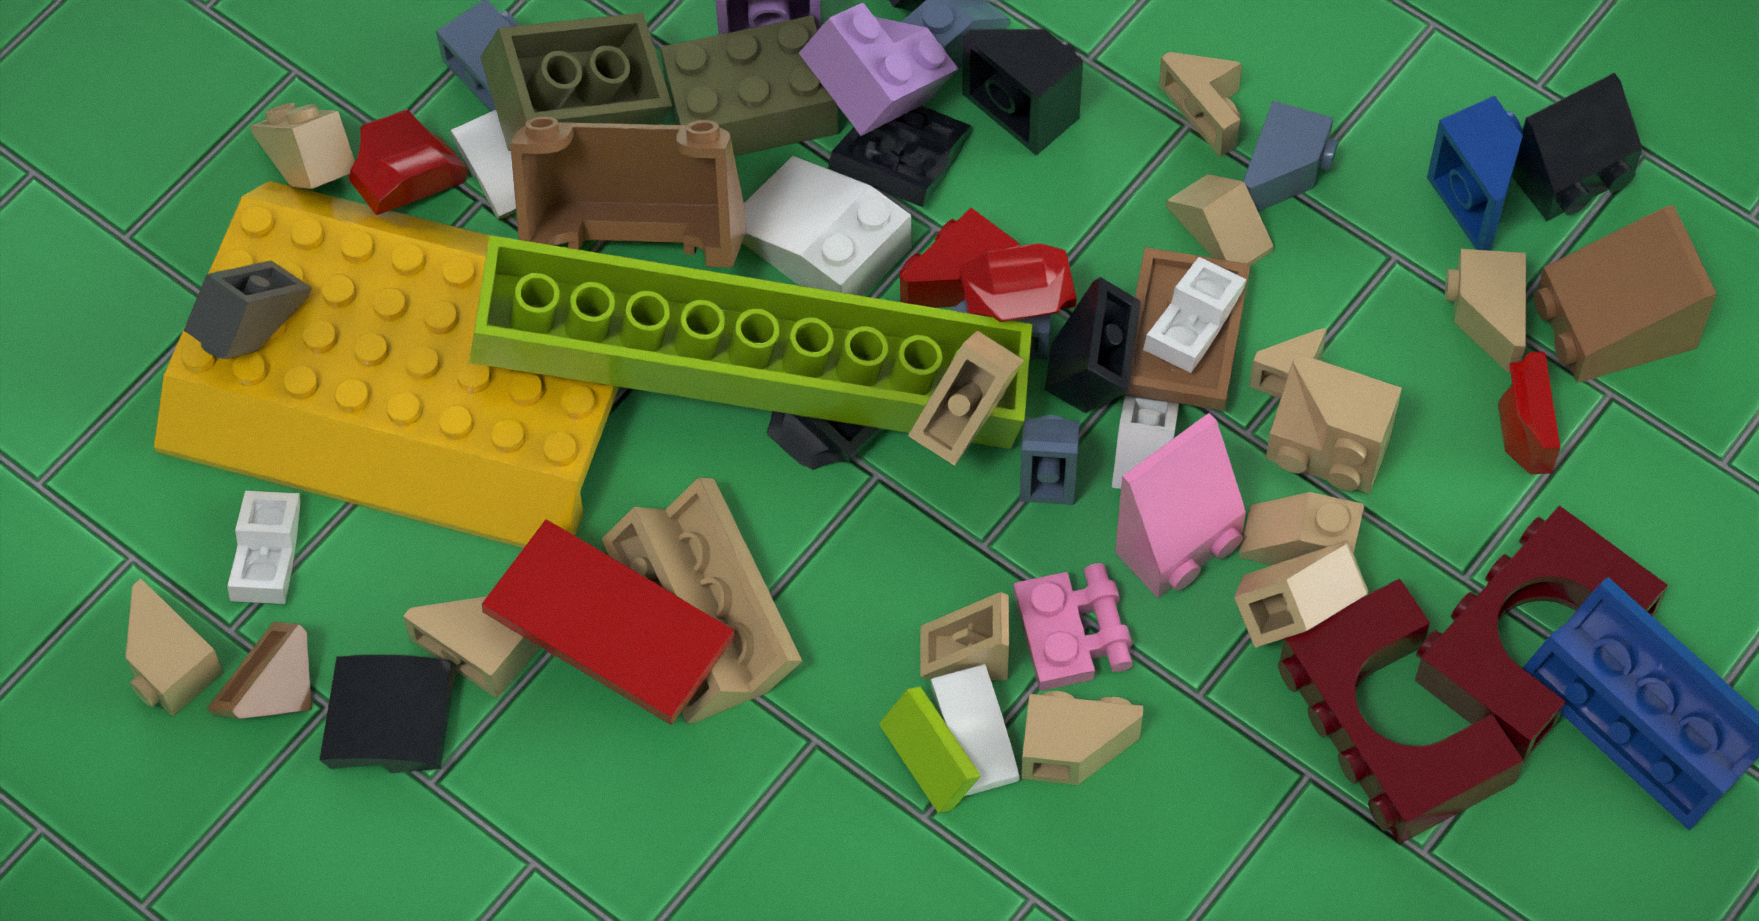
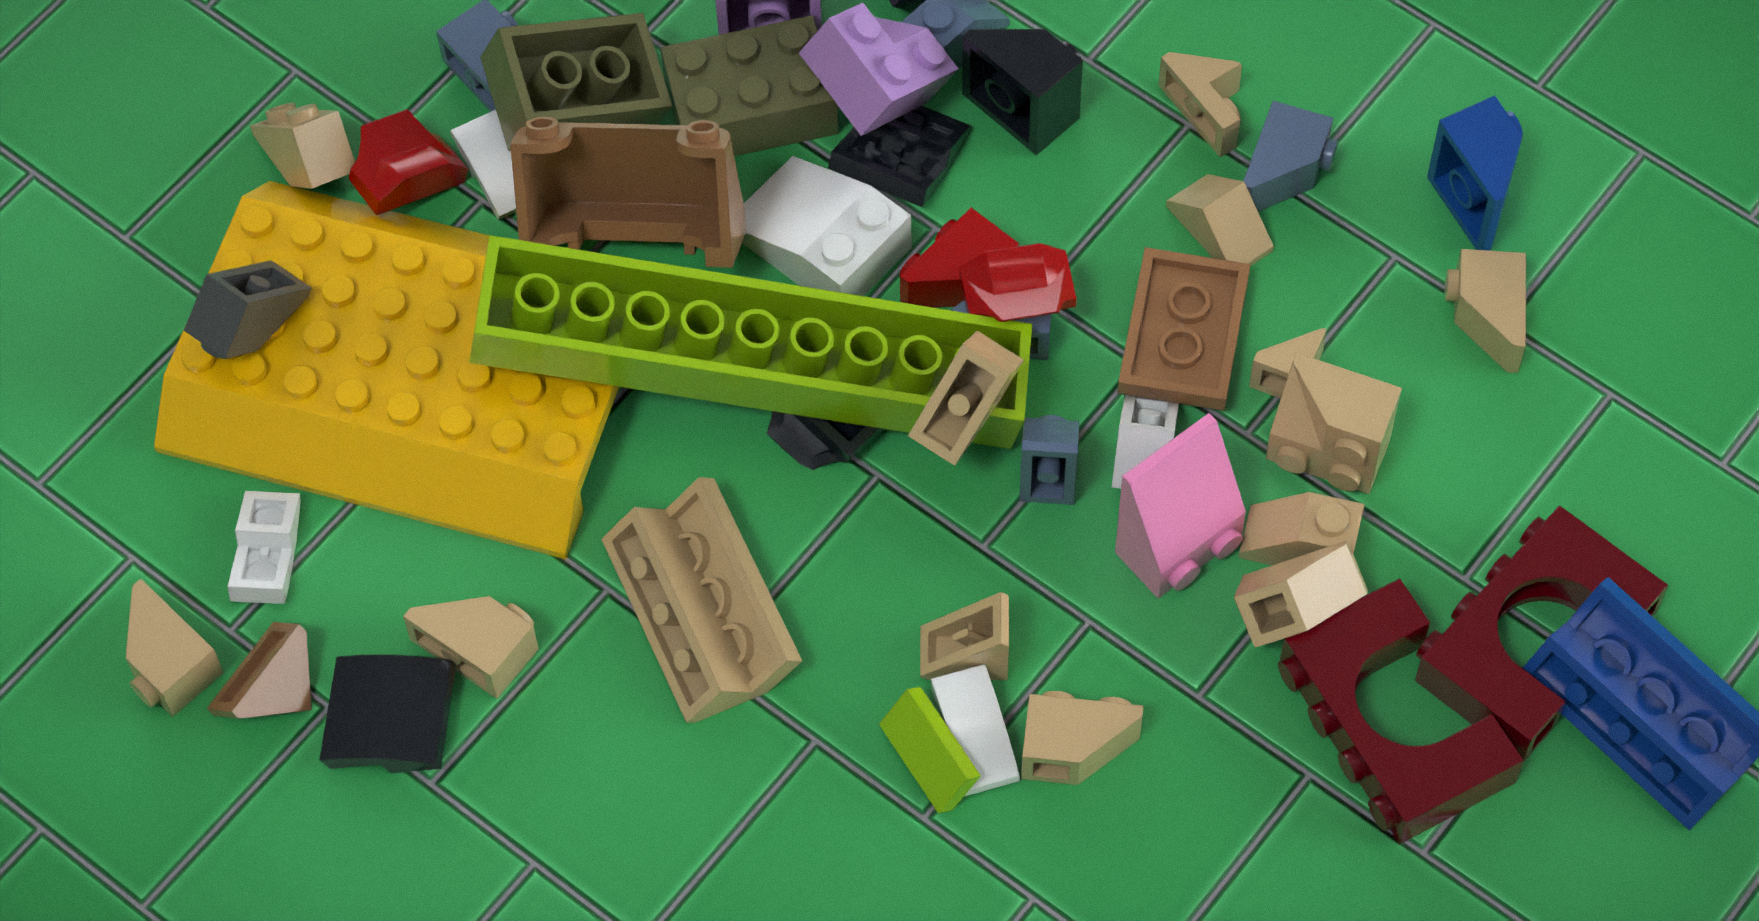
(608, 621): red tile -> none
(1055, 630): bright pink plate -> none
(1094, 348): black slope -> none
(1195, 314): white slope -> none
(1529, 416): red slope -> none
(1578, 149): black slope -> none
(1627, 297): medium nougat slope -> none

